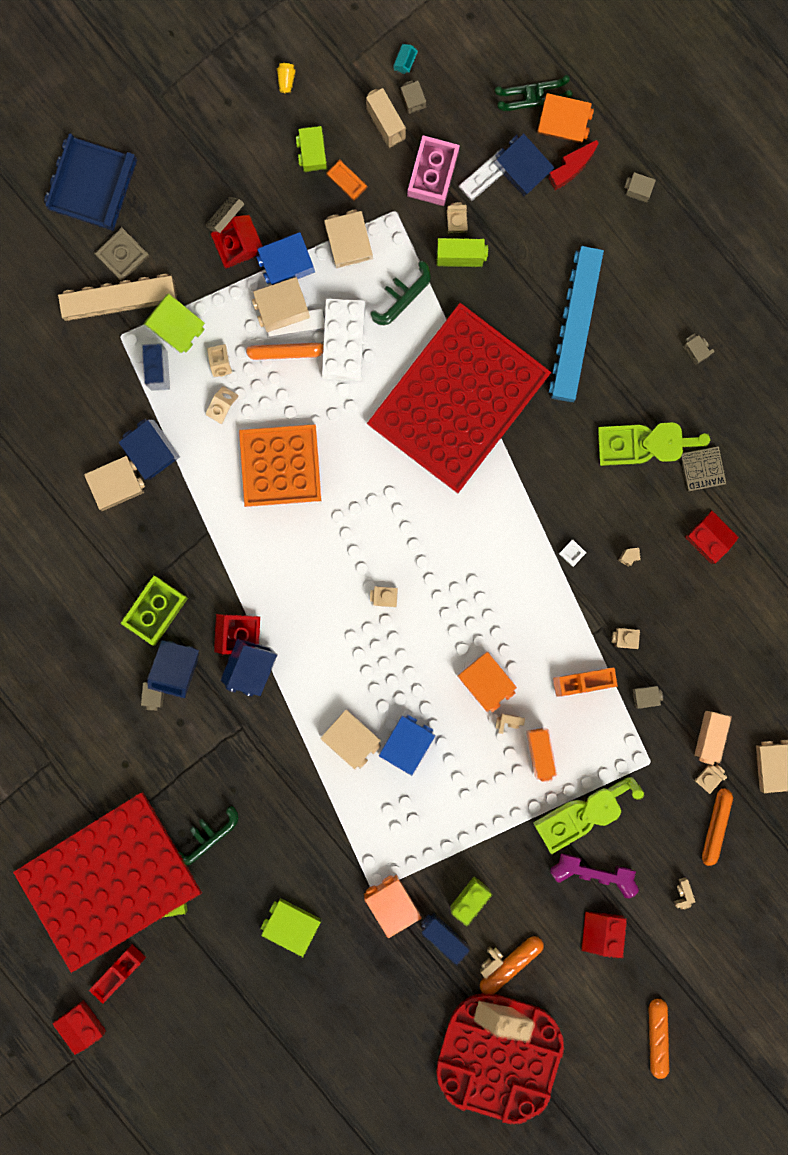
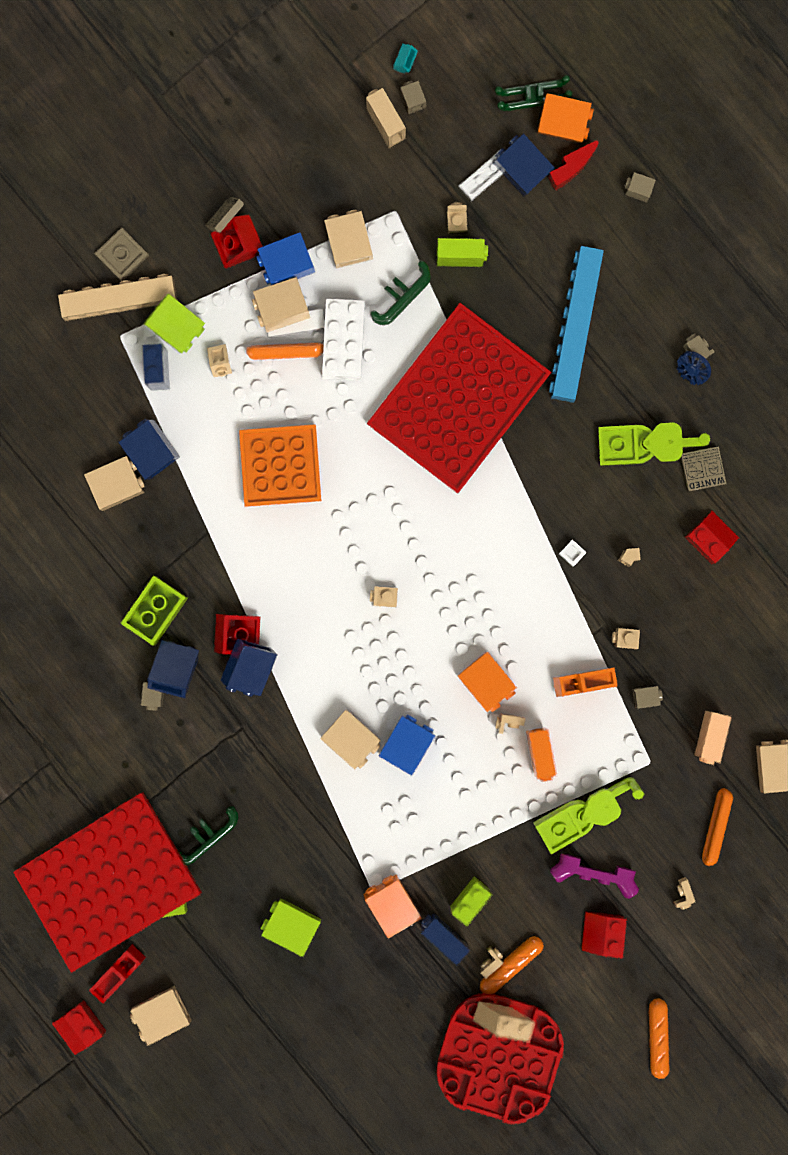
(90, 182): dark blue panel -> none
(160, 1015): none -> tan brick
(220, 405): tan bracket -> none
(285, 77): yellow cone -> none
(312, 149): lime brick -> none
(346, 180): orange tile -> none
(433, 170): bright pink brick -> none
(694, 368): none -> dark blue wheel
(710, 777): tan bracket -> none

